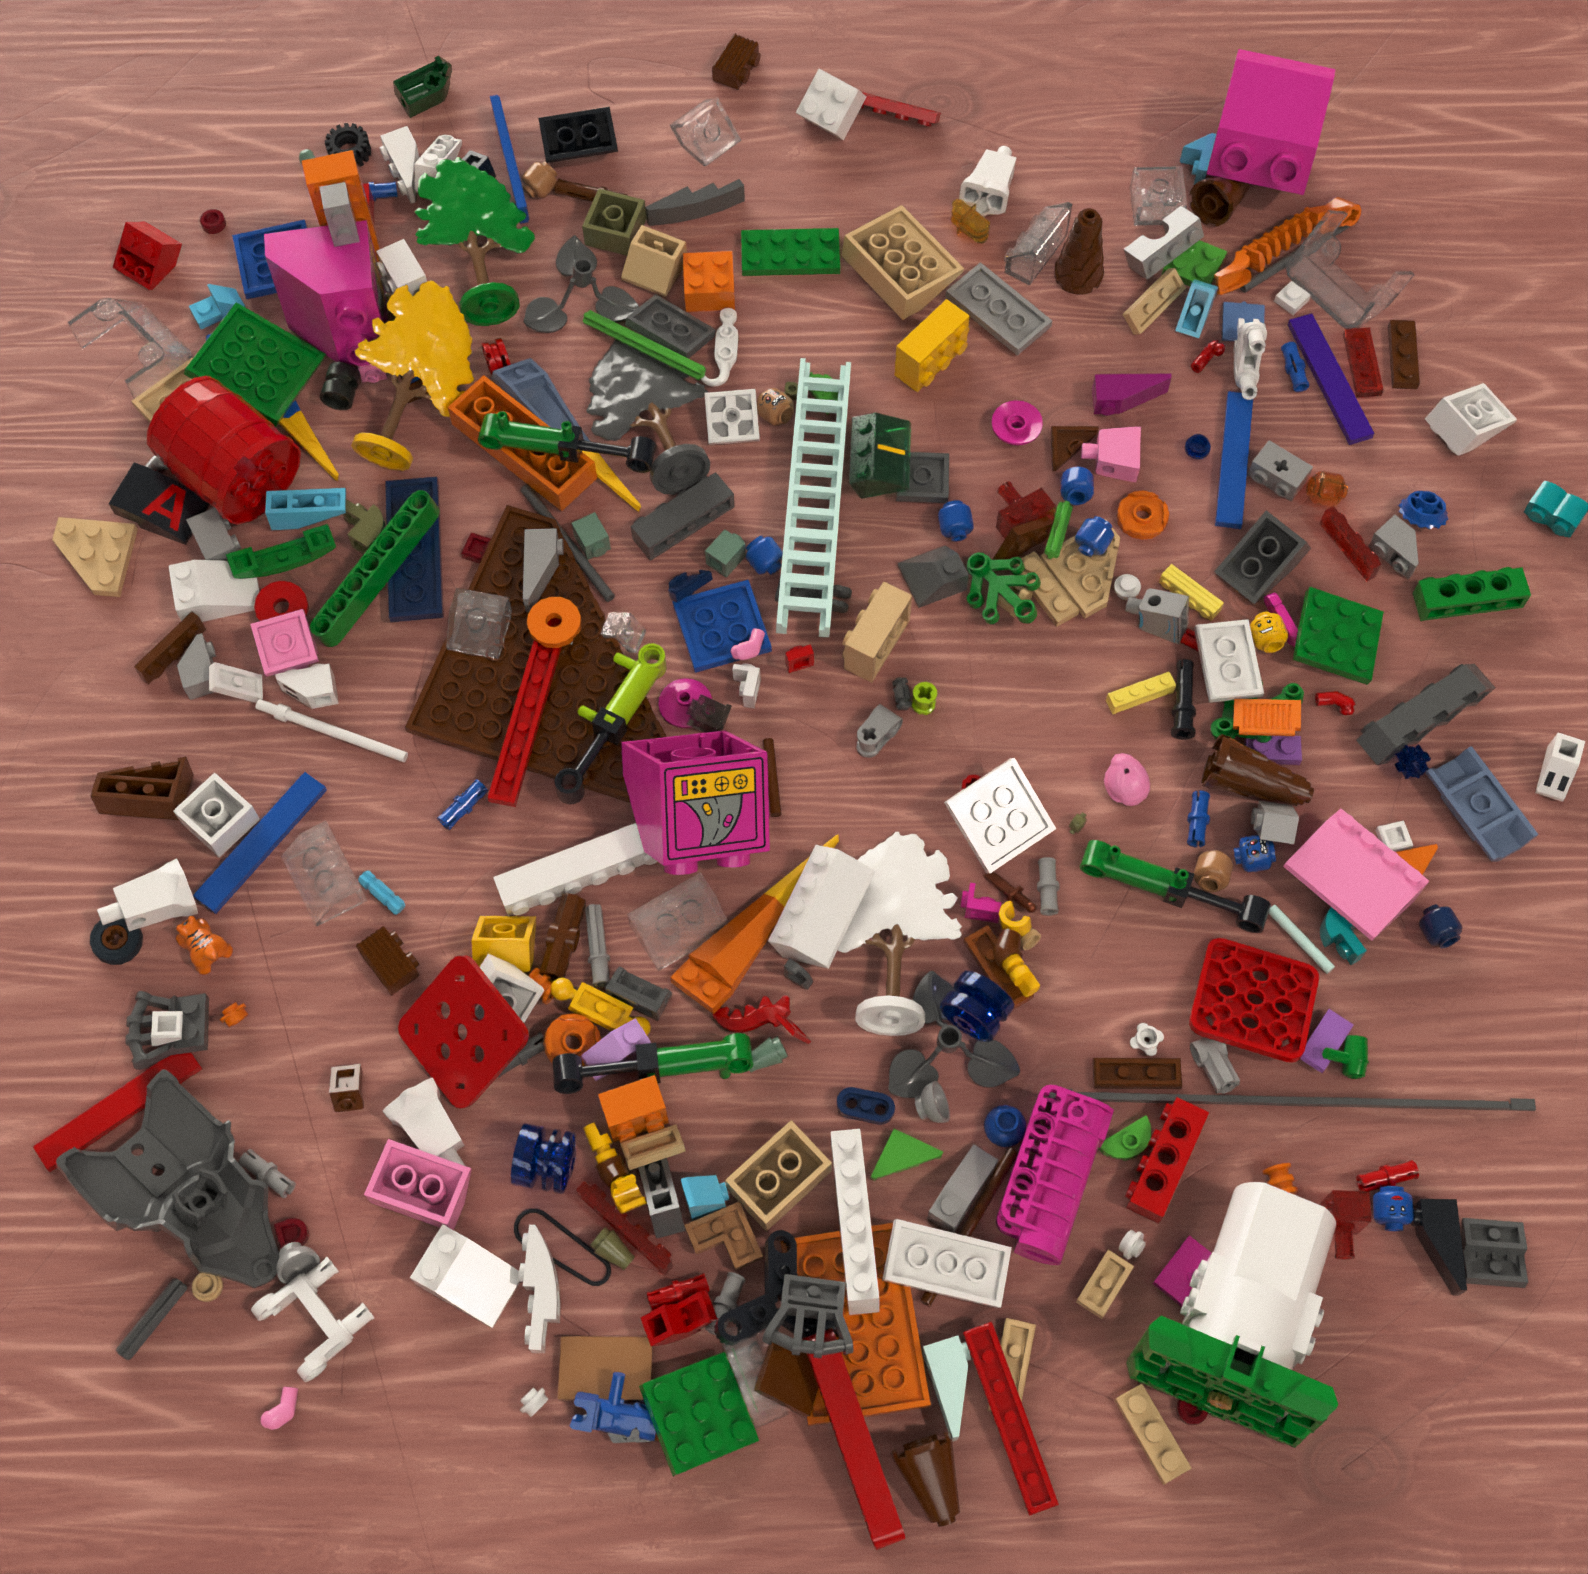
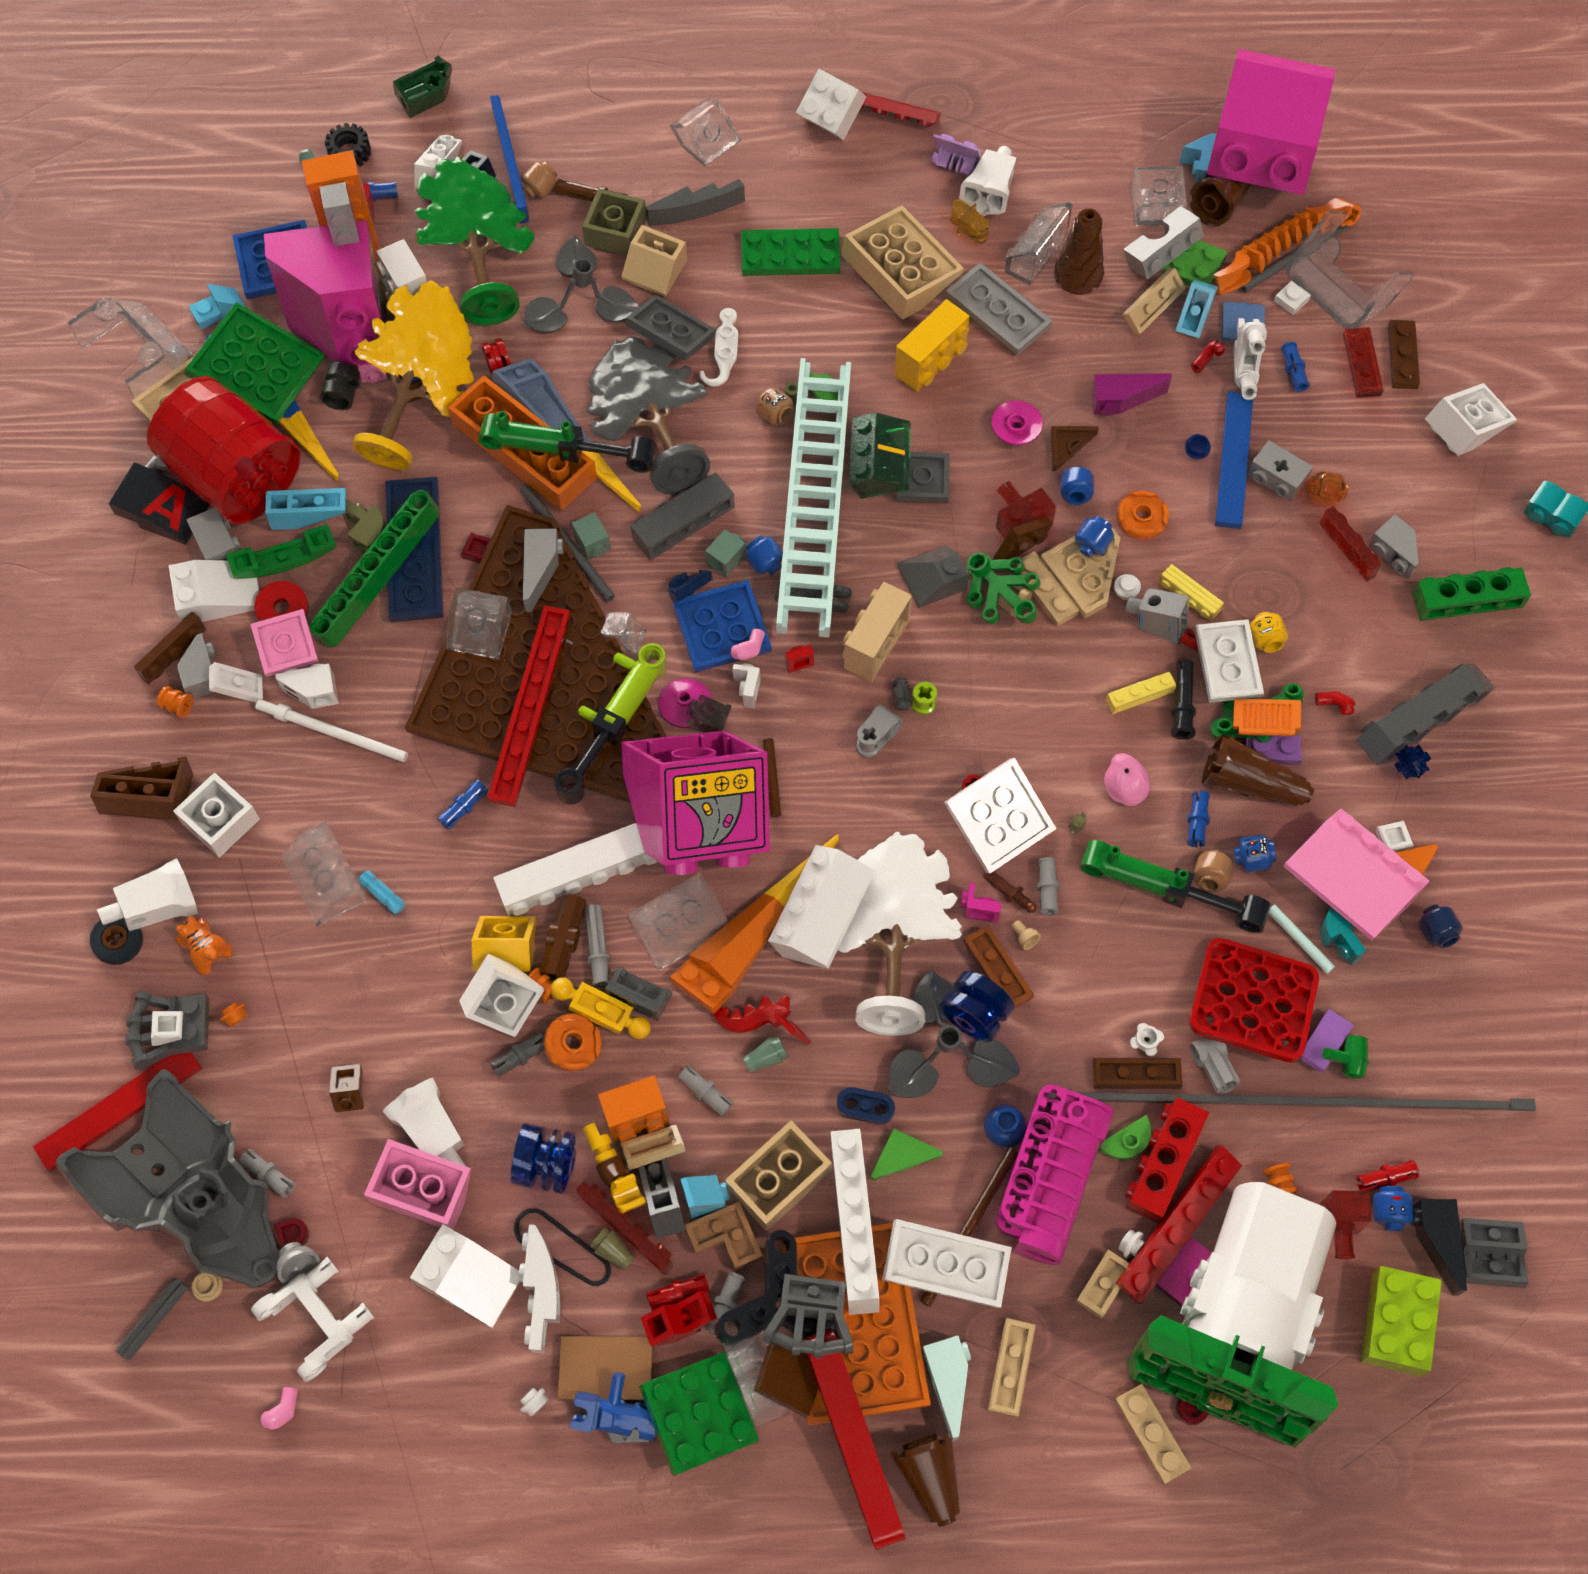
(97, 551): tan plate -> none
(146, 254): red slope -> none
(175, 701): none -> orange bush
(213, 221): dark red tile -> none
(259, 843): blue tile -> none
(388, 960): reddish brown brick -> none
(402, 154): white slope -> none
(498, 1033): red piece -> none
(554, 608): orange tile -> none
(578, 134): black slope -> none
(616, 1046): lavender slope -> none
(644, 345): bright green axle -> none
(705, 1090): none -> light grey pin
(708, 281): orange brick -> none
(727, 1056): piece -> none
(732, 417): white piece -> none
(736, 61): reddish brown brick -> none
(797, 974): dark grey tile -> none
(933, 1103): light grey piece -> none
(948, 148): none -> lavender hinge
(955, 520): blue head -> none
(962, 1189): light grey slope -> none
(1008, 953): yellow piece -> none
(1010, 1418): red tile -> none
(1058, 530): bright green axle -> none
(1116, 453): bright pink torso -> none
(1178, 1224): none -> red plate
(1262, 558): dark grey slope -> none
(1275, 606): dark pink piece -> none
(1275, 822): light grey brick -> none
(1330, 379): dark purple tile -> none
(1338, 635): green plate -> none
(1401, 1321): none -> lime brick
(1424, 509): blue piece -> none
(1482, 805): sand blue piece -> none
(1559, 766): white slope -> none

